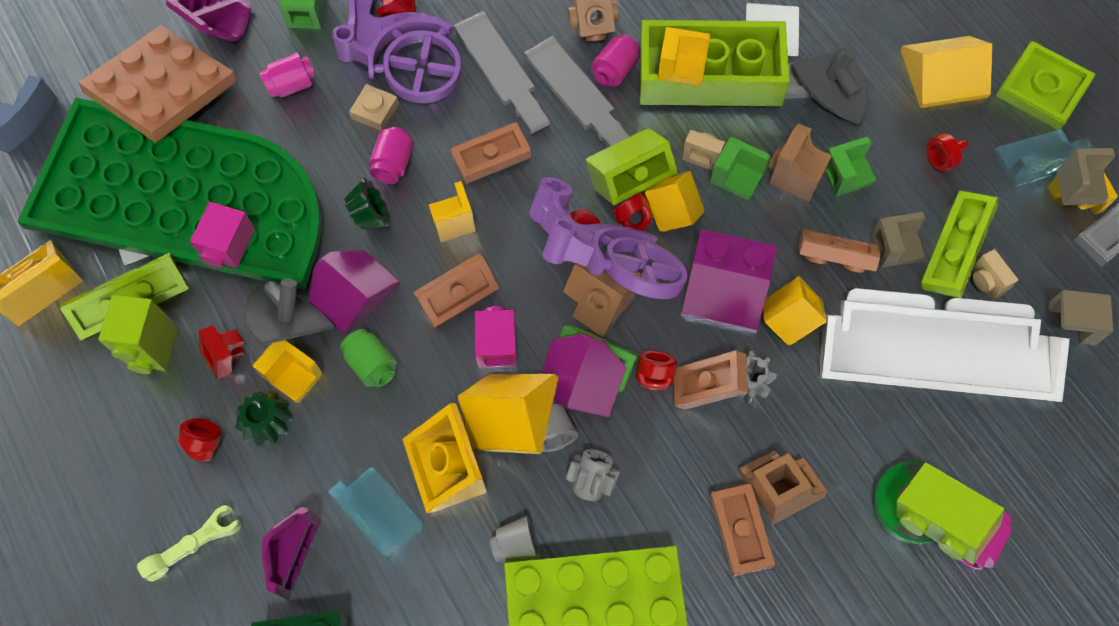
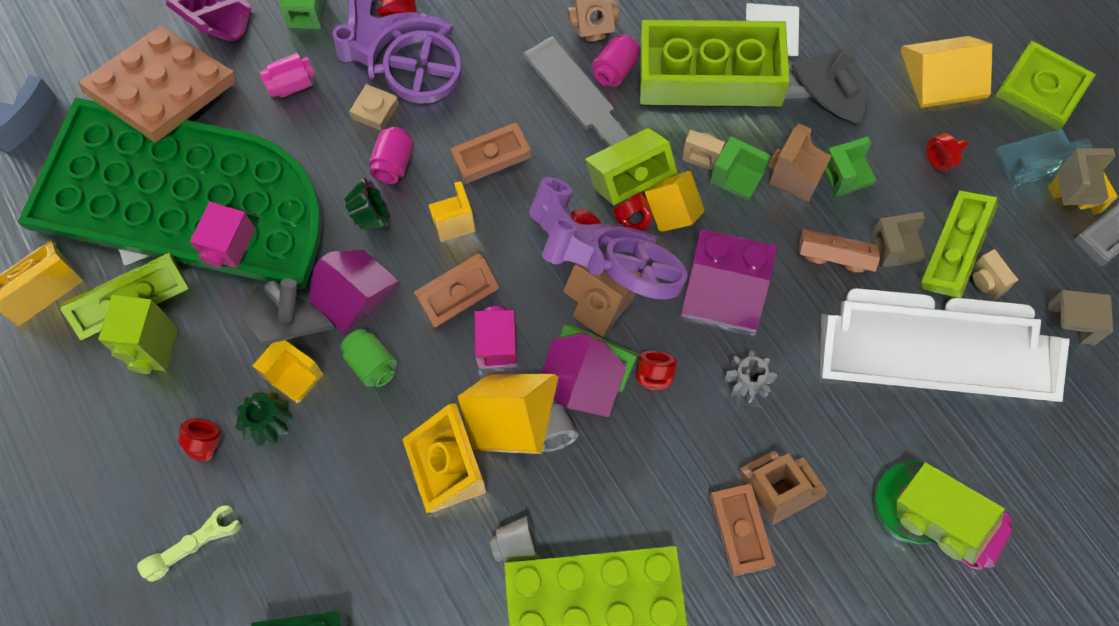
(220, 349): red tile -> none
(286, 550): magenta slope -> none
(378, 512): clear light blue panel -> none
(501, 69): light grey piece -> none
(592, 475): light grey gear -> none
(683, 56): yellow panel -> none
(711, 380): nougat plate -> none
(794, 311): yellow panel -> none

